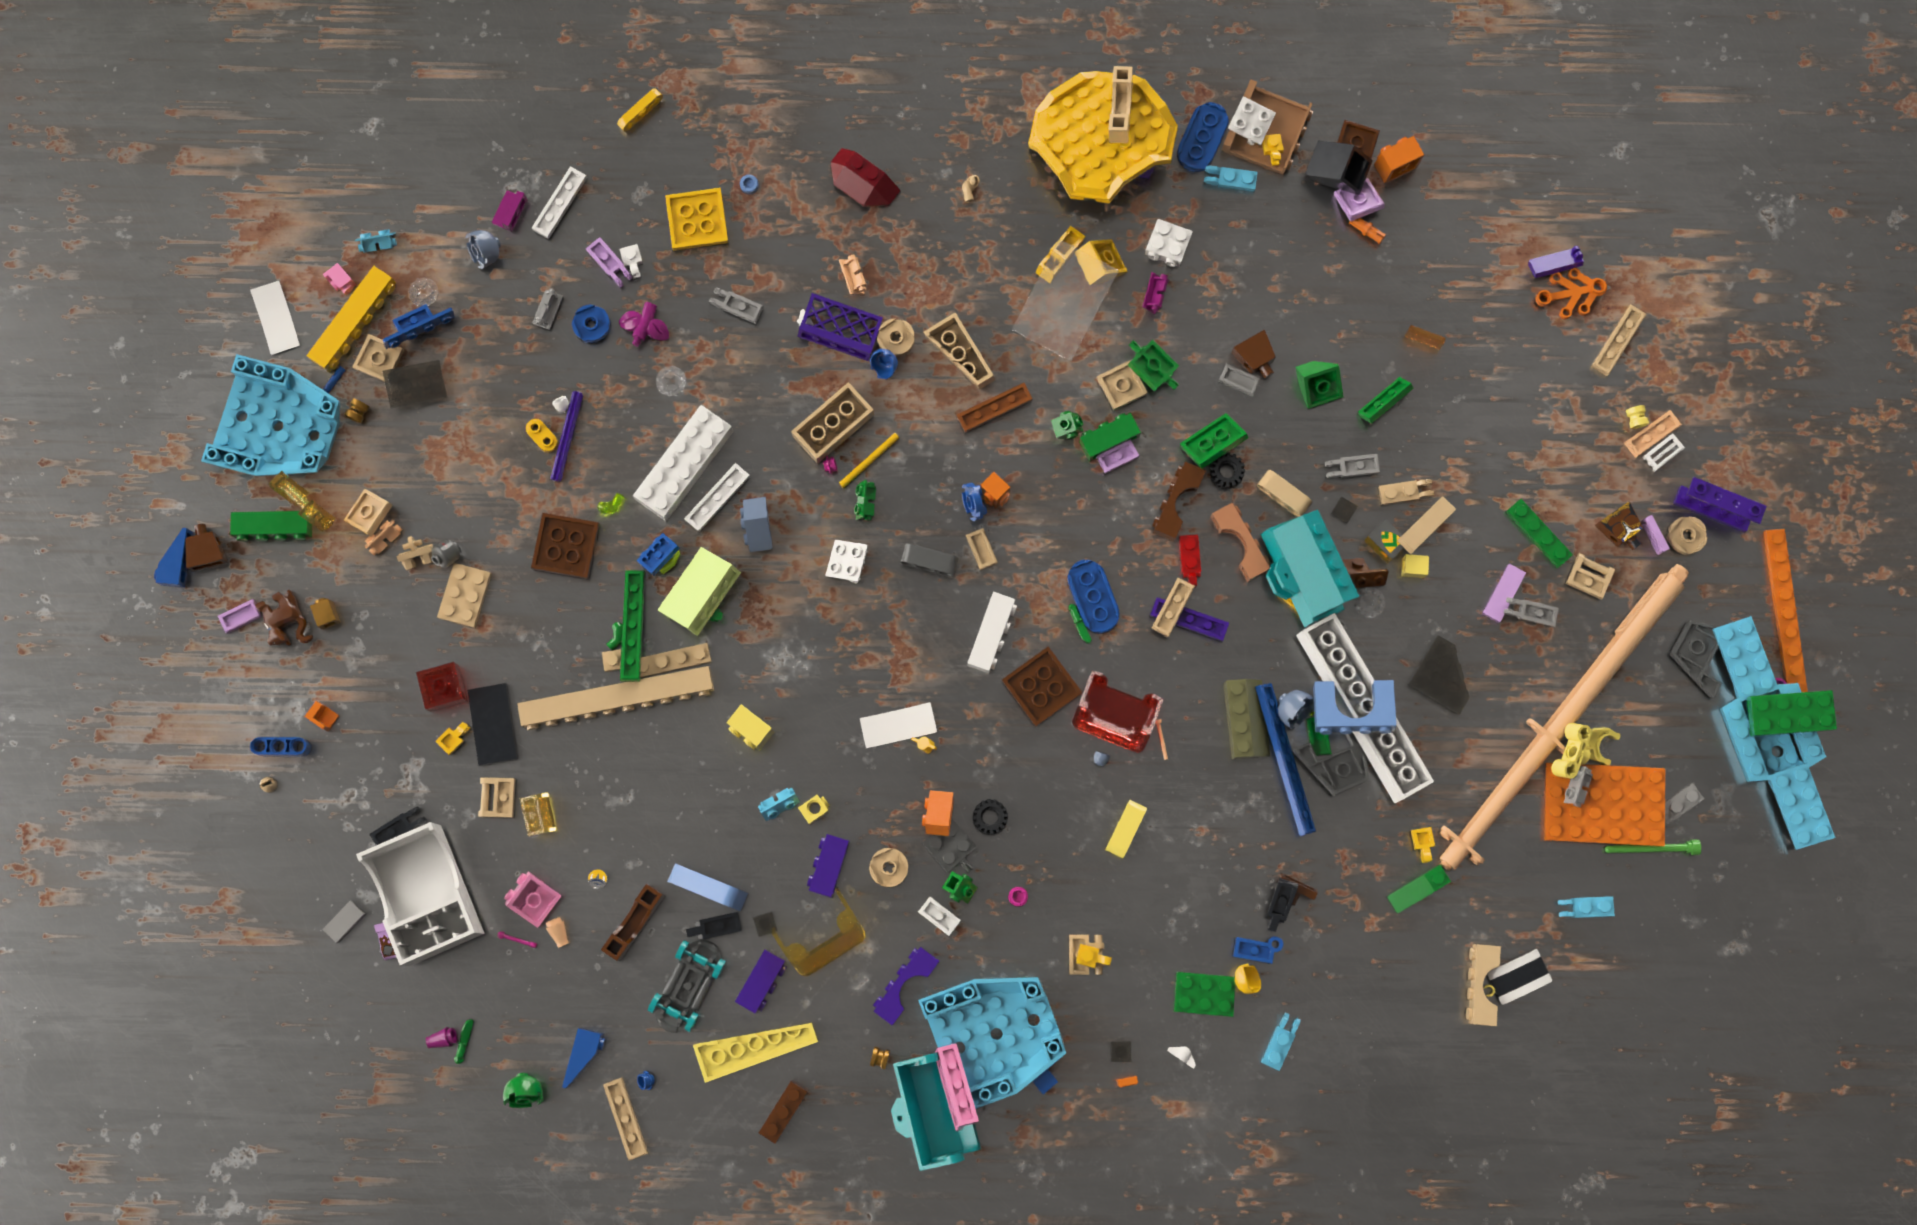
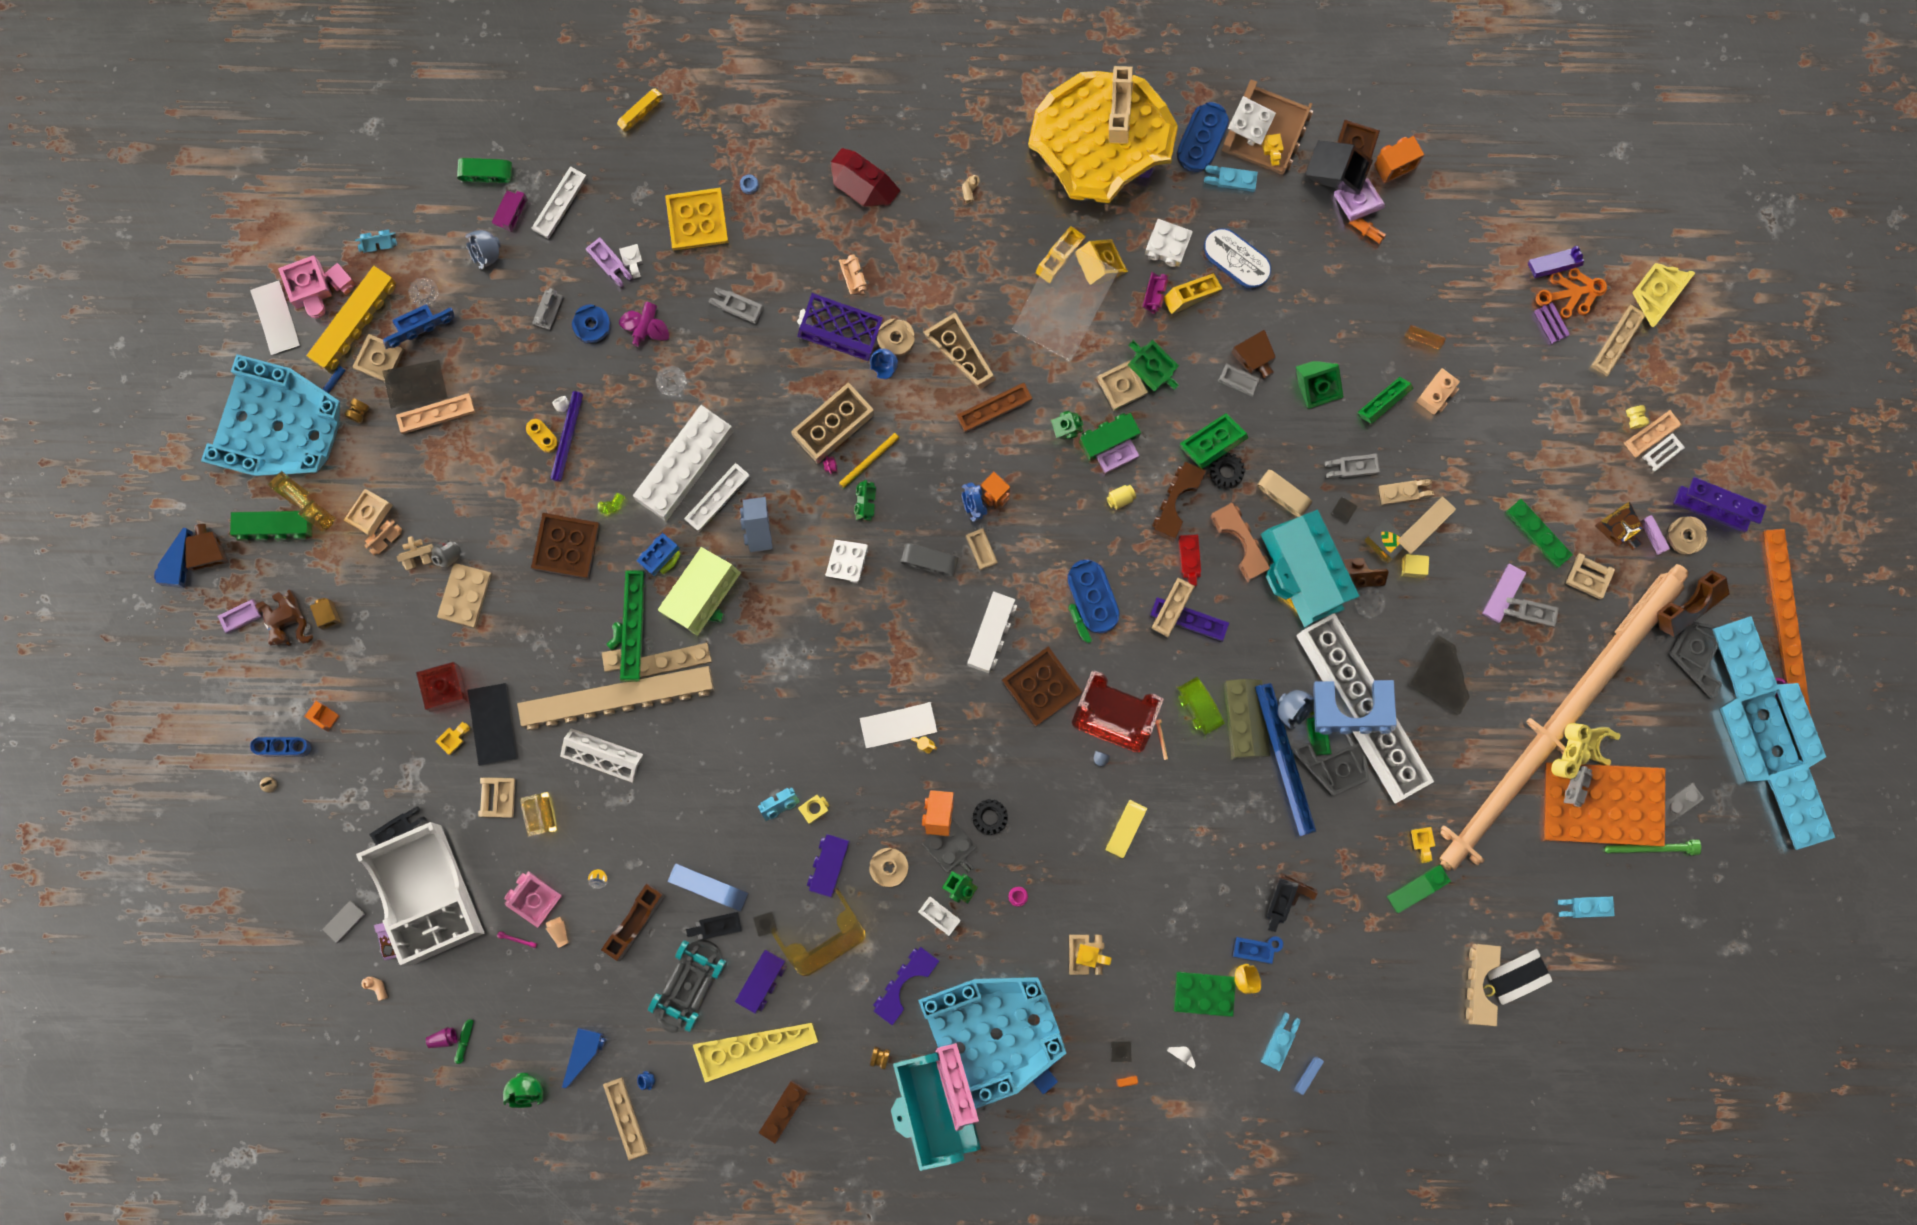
(308, 284): none -> bright pink brick
(376, 985): none -> light nougat arm
(435, 413): none -> light nougat plate
(484, 170): none -> green beam
(601, 751): none -> white fence
(750, 727): light yellow brick -> none
(1121, 497): none -> light yellow brick
(1192, 292): none -> yellow slope
(1201, 706): none -> clear neon green brick
(1237, 258): none -> white tile
(1309, 1075): none -> medium blue tile
(1438, 391): none -> light nougat brick
(1556, 316): none -> medium lavender tile
(1660, 290): none -> light yellow wing
(1709, 592): none -> reddish brown arch
(1791, 713): green brick -> none

